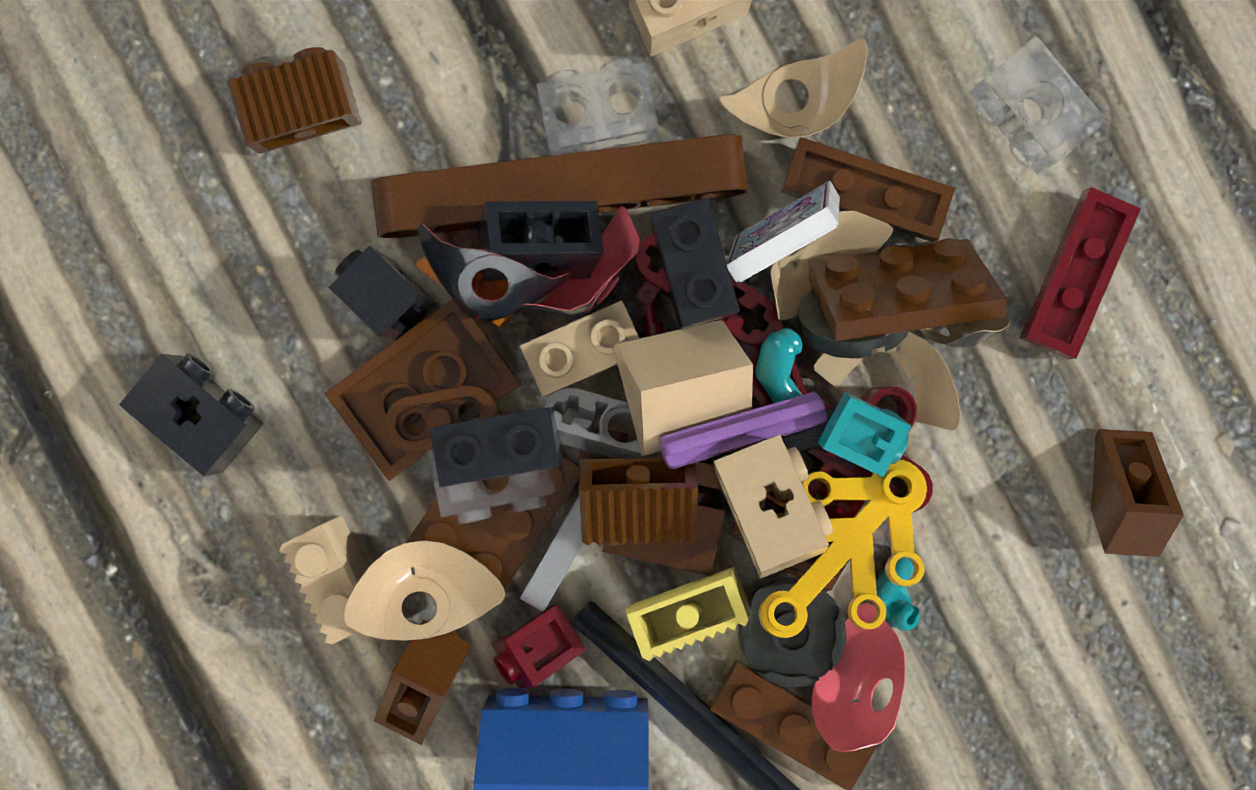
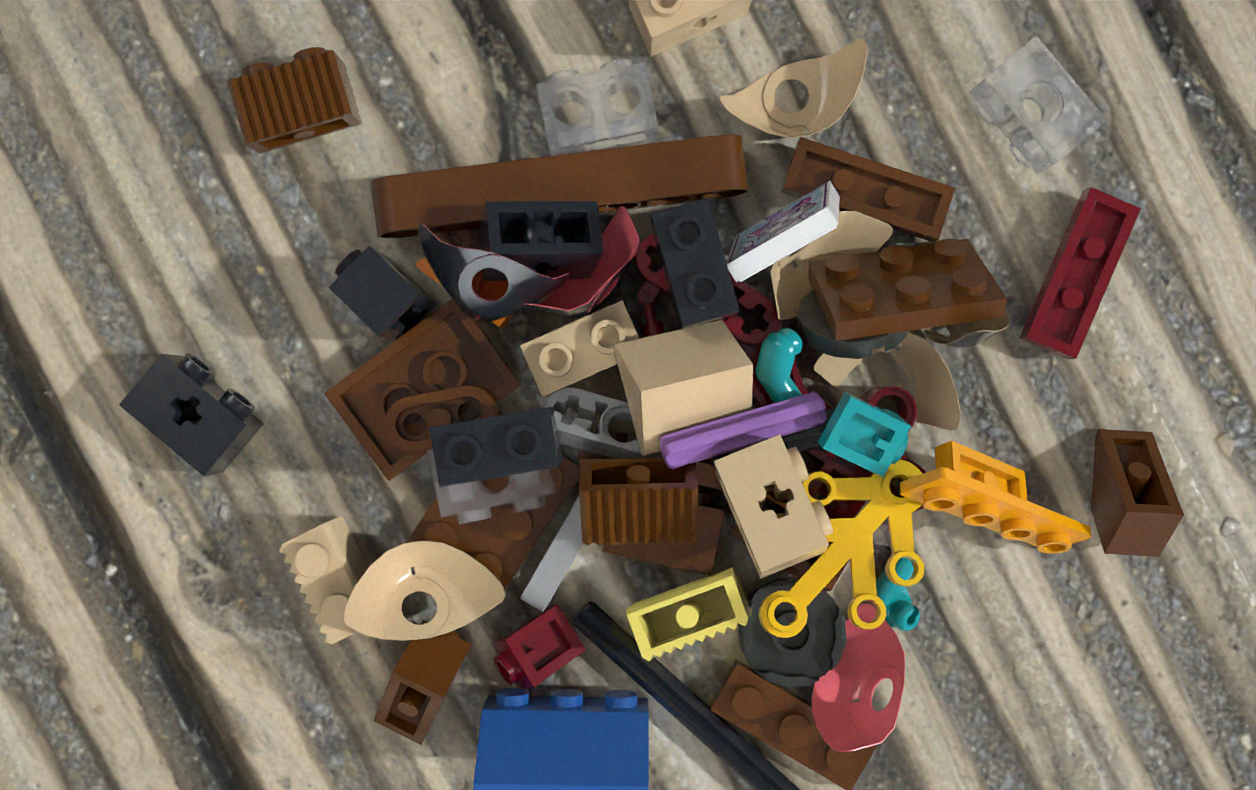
(992, 497): none -> light orange bracket

